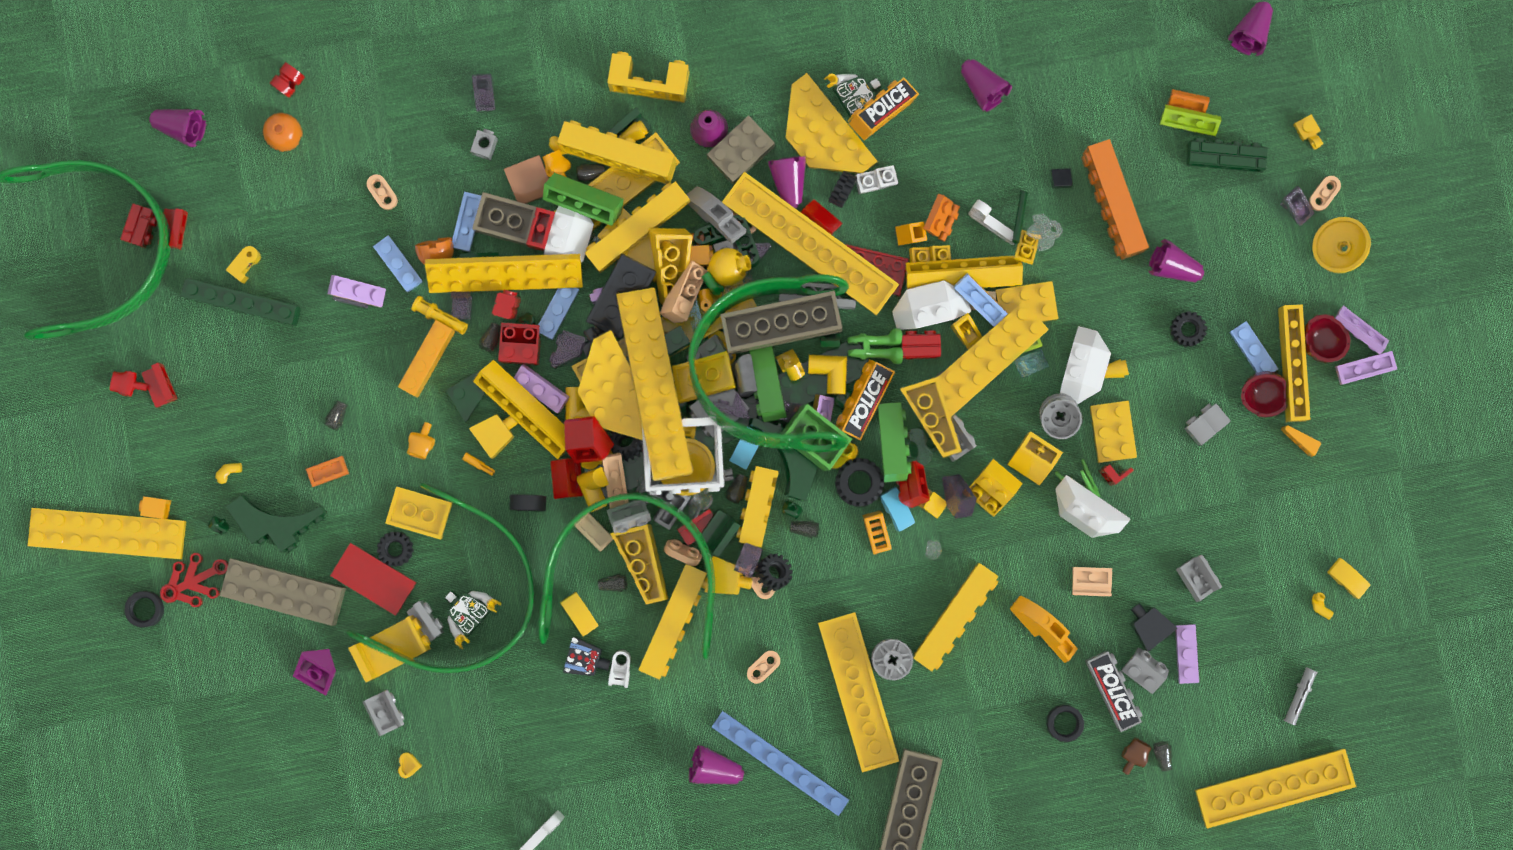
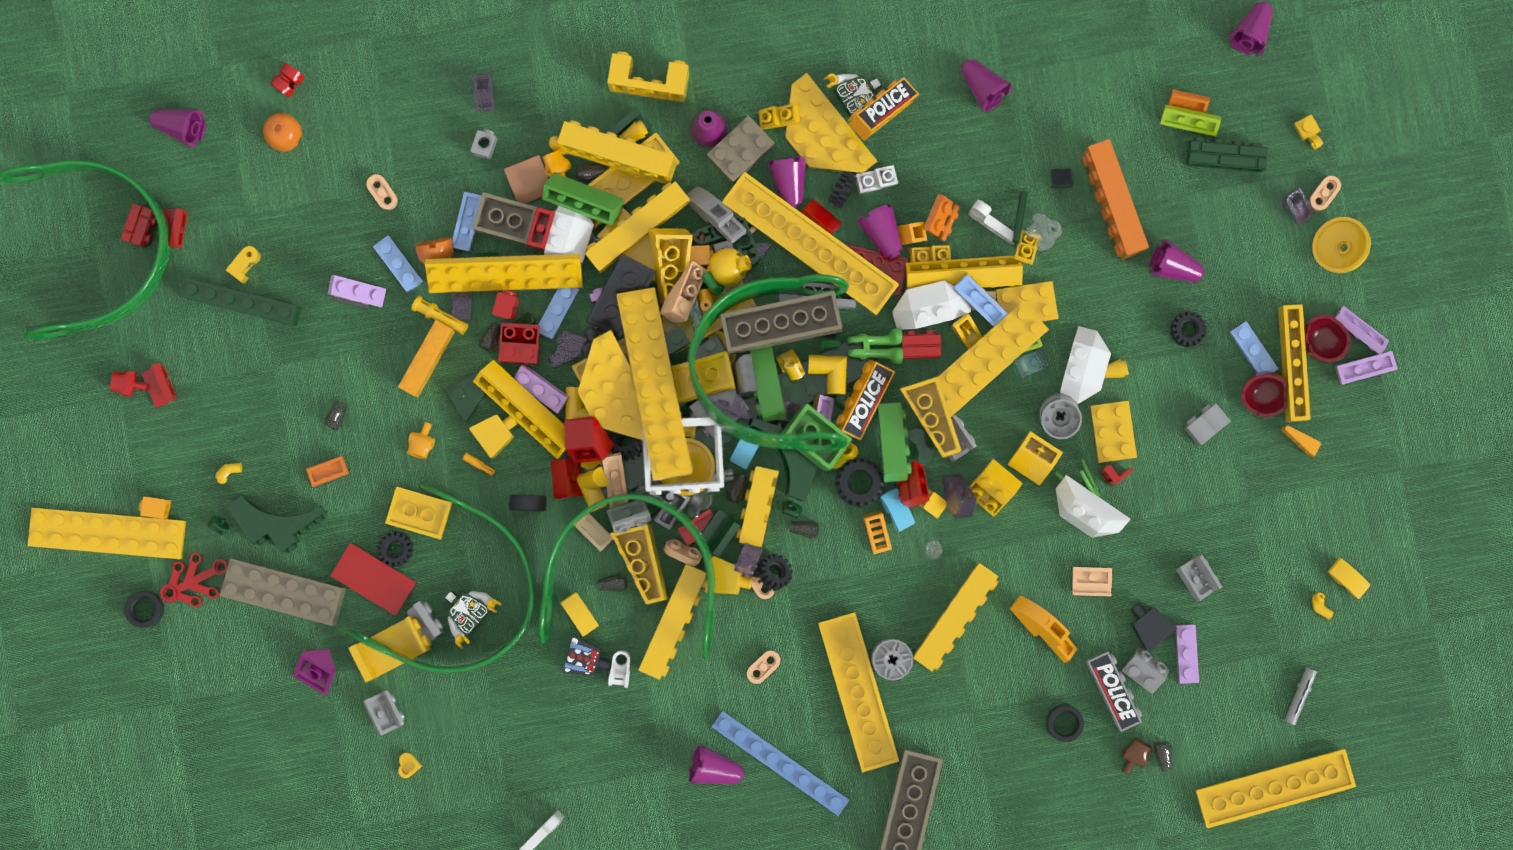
(779, 116): none -> yellow slope
(882, 230): none -> magenta cone

